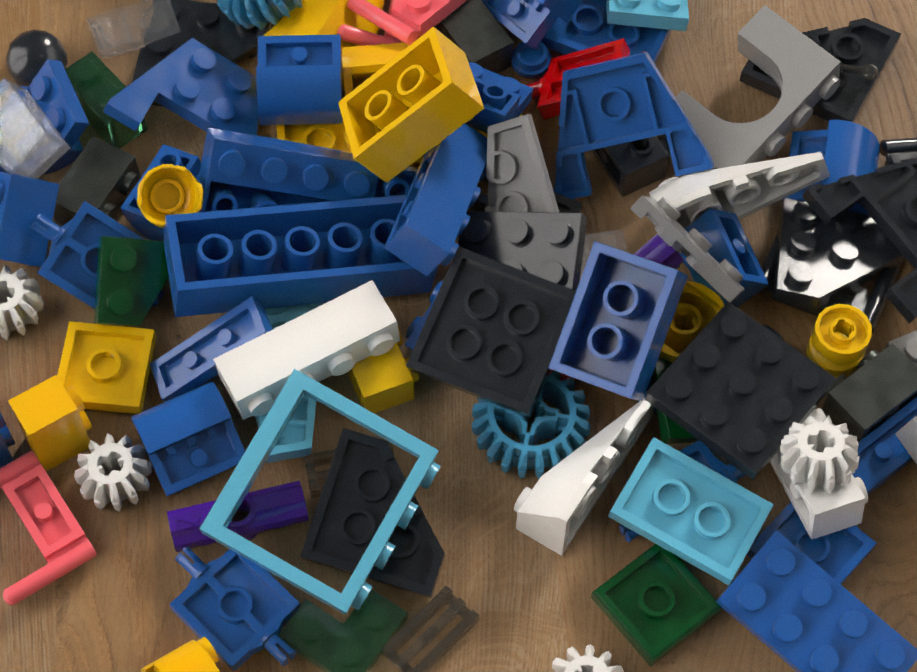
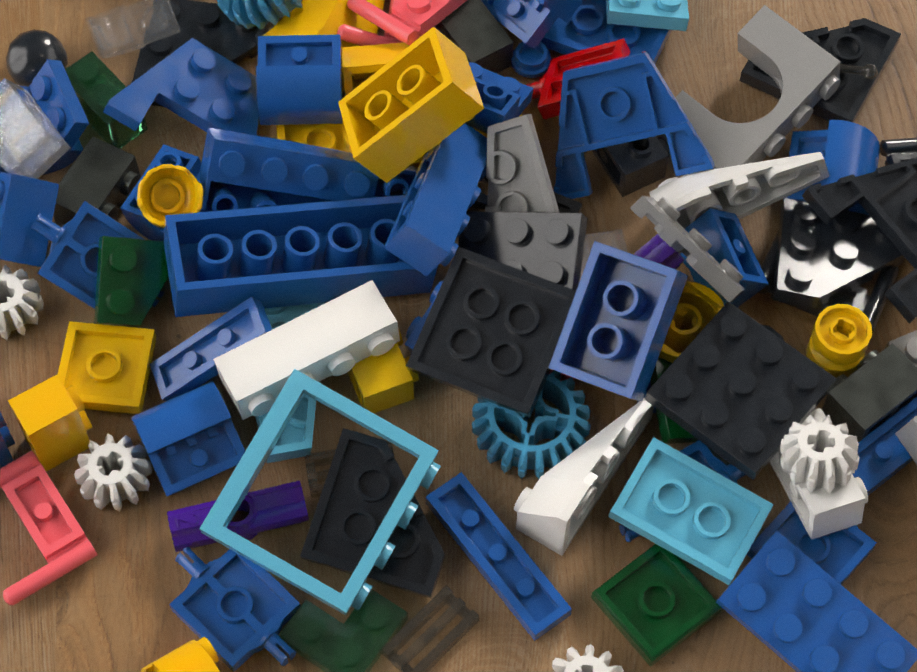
(498, 556): none -> blue plate

